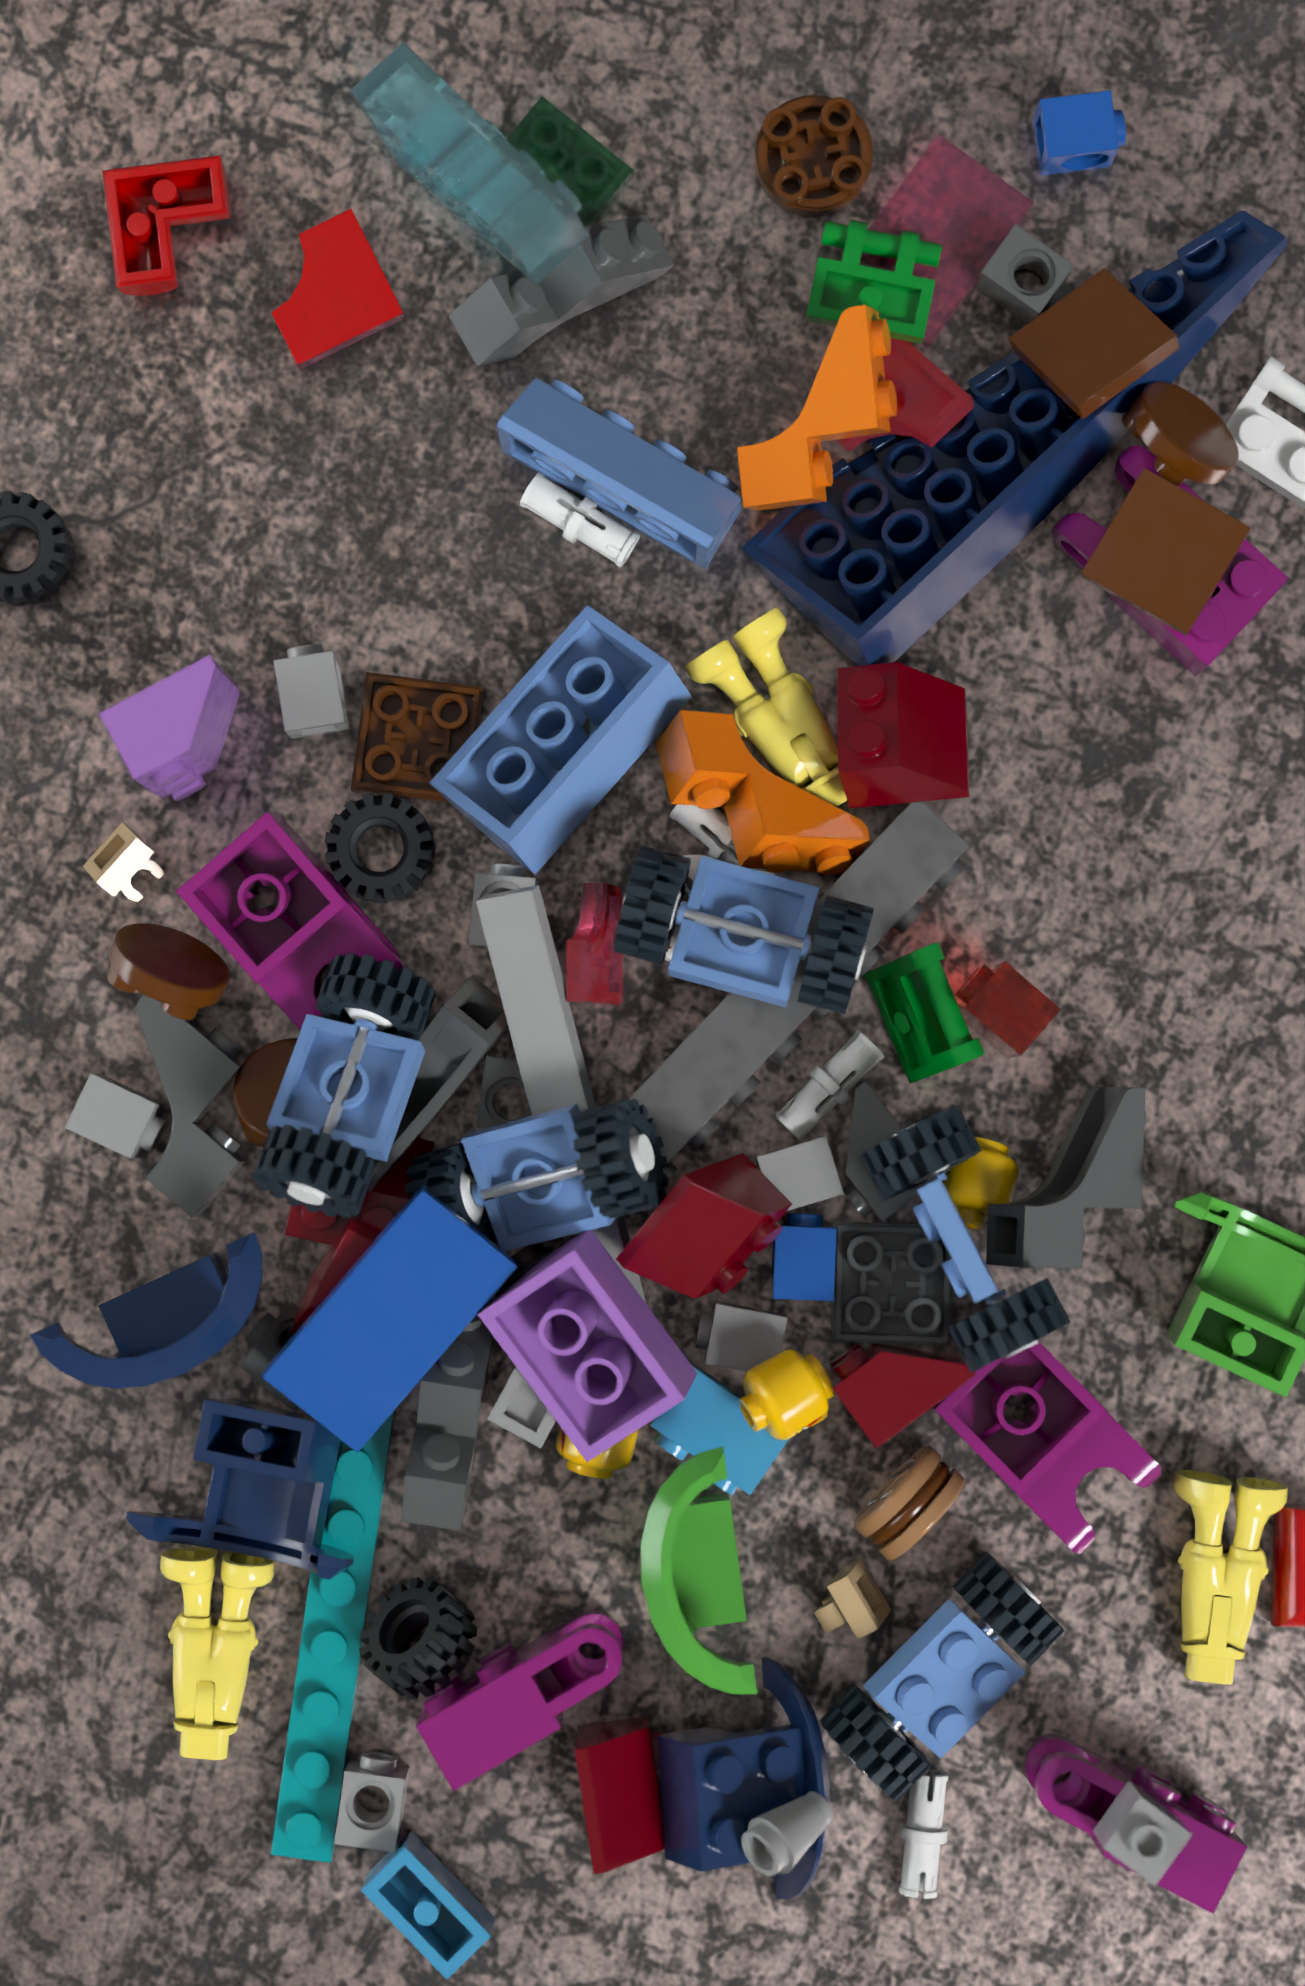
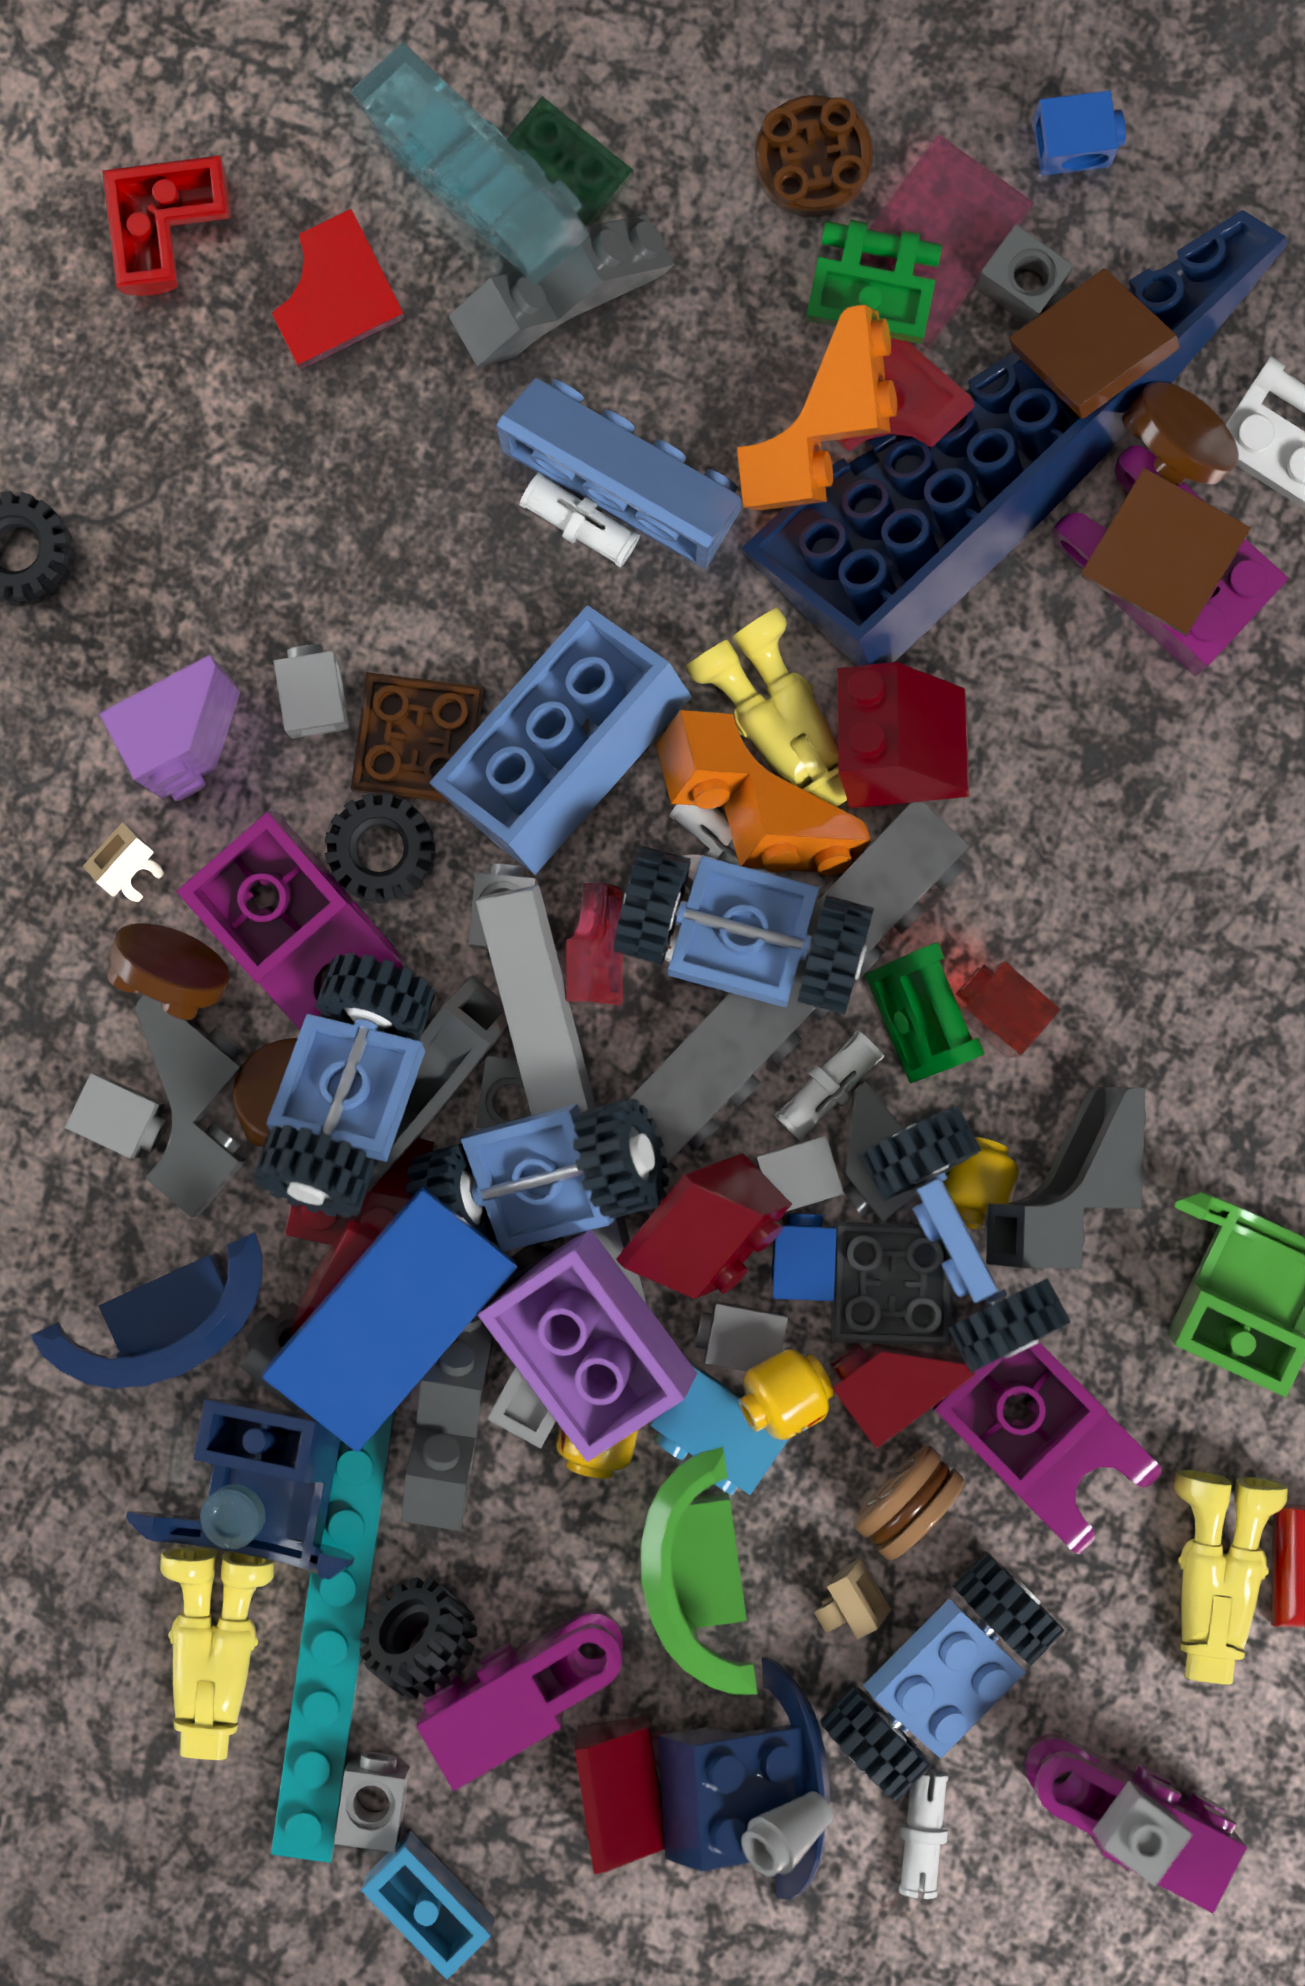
(232, 1516): none -> clear light blue tile

